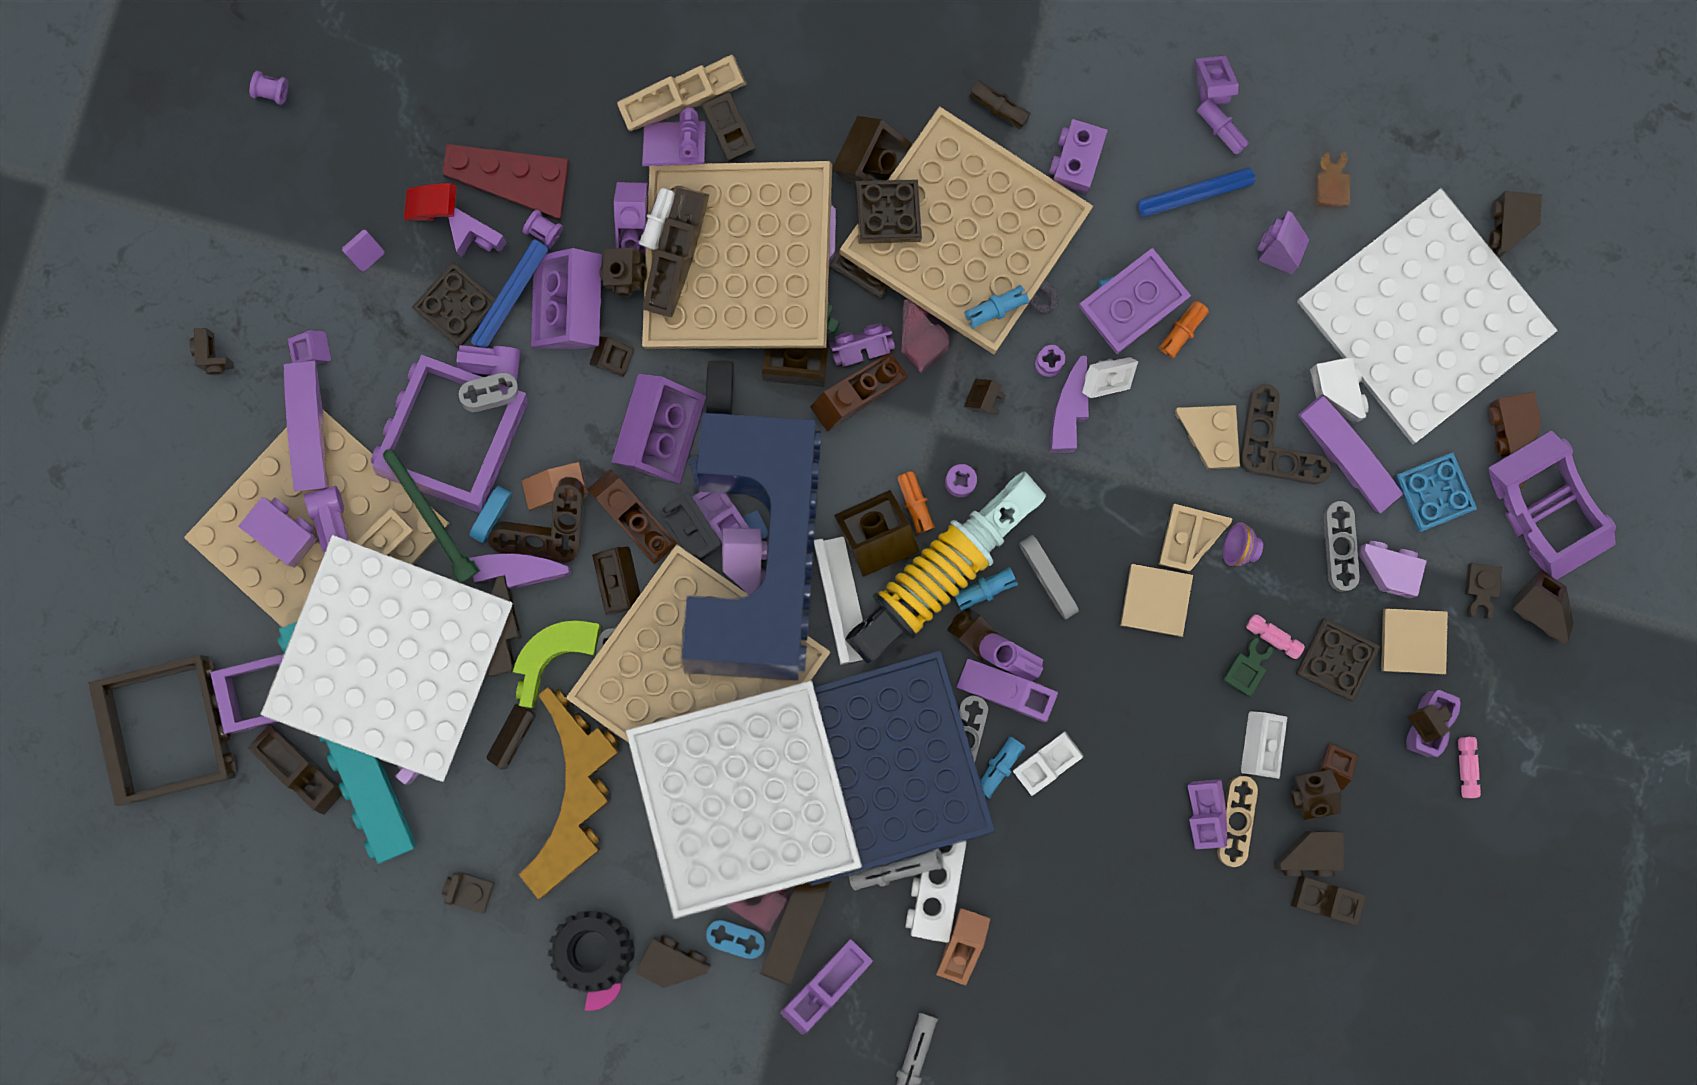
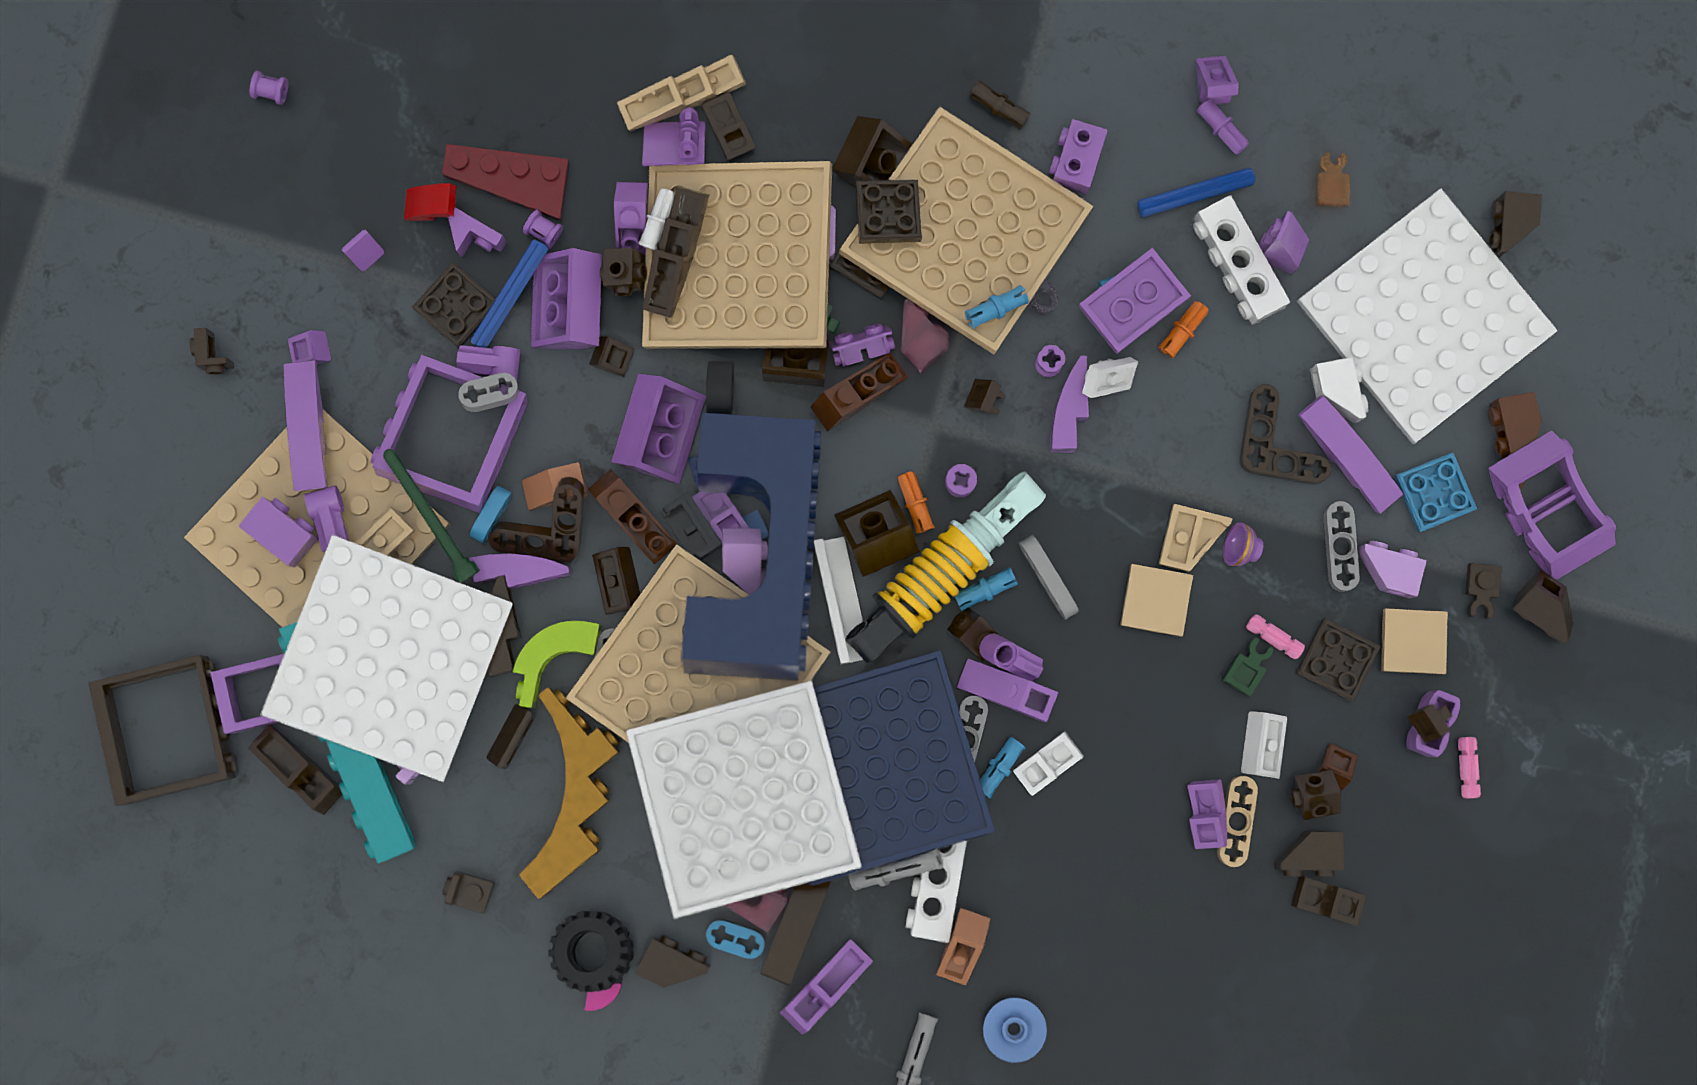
(1017, 1046): none -> medium blue dish
(1213, 434): tan wing -> none
(1227, 216): none -> white brick

